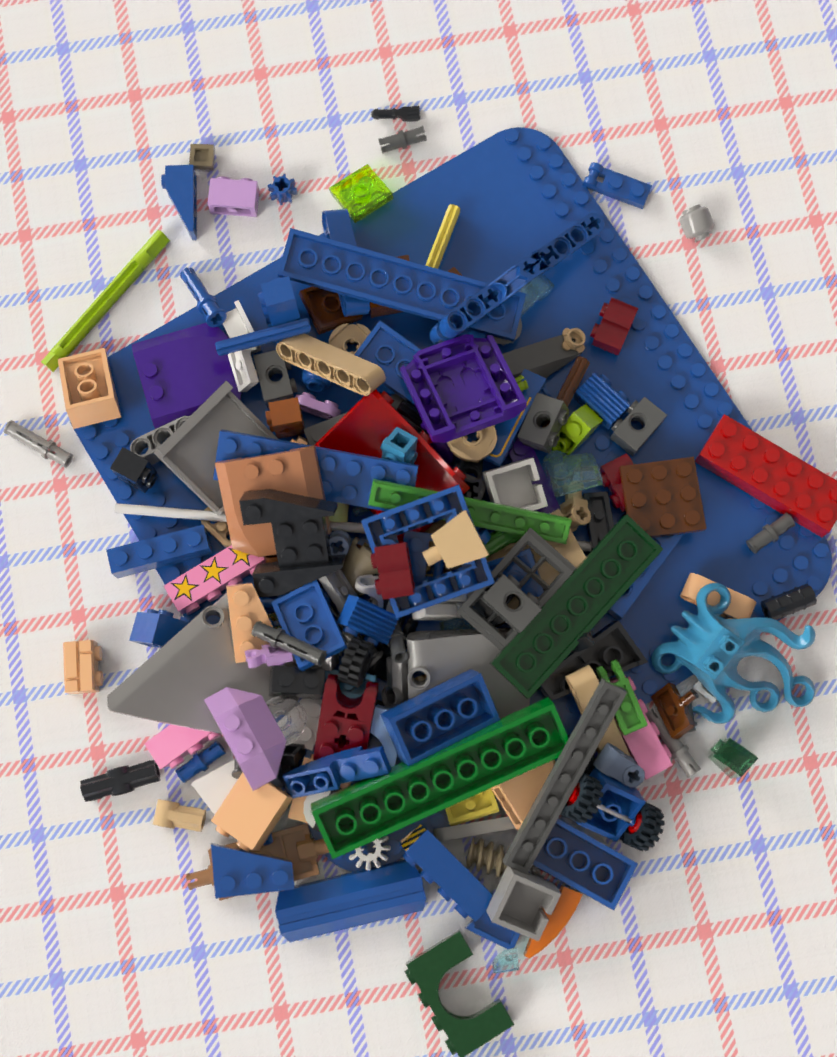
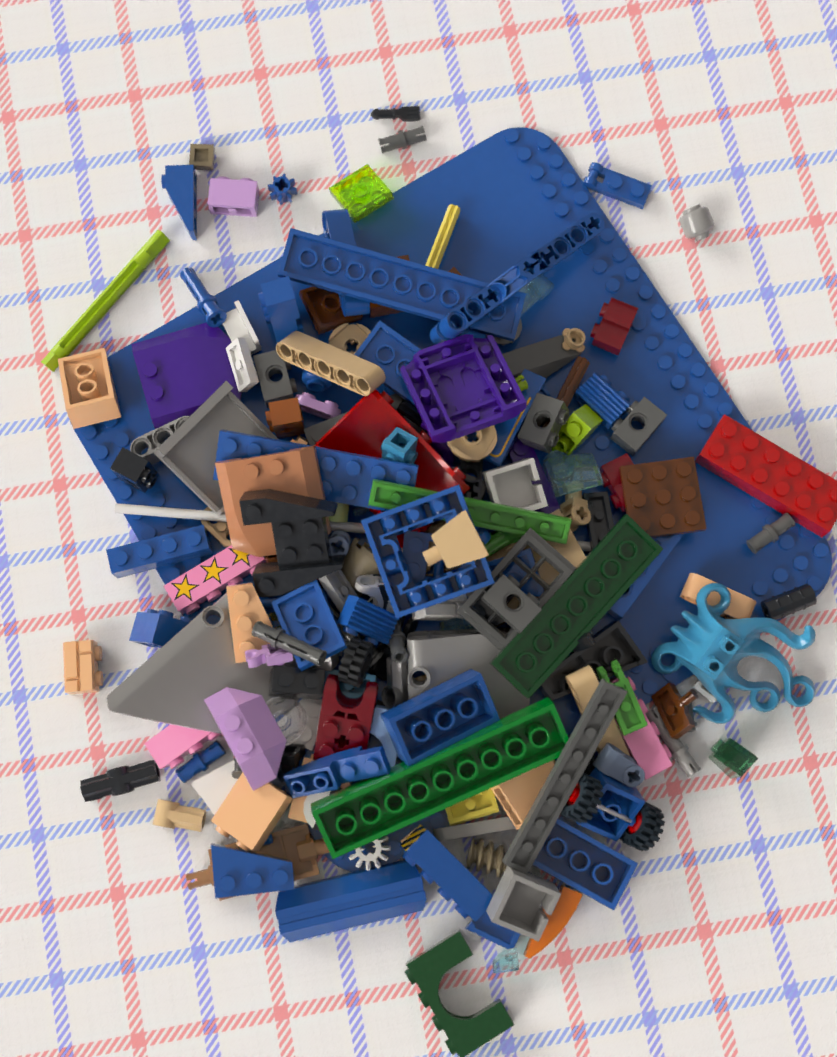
(61, 456): light grey pin -> none
(263, 336): blue axle -> none
(393, 570): dark red brick -> none

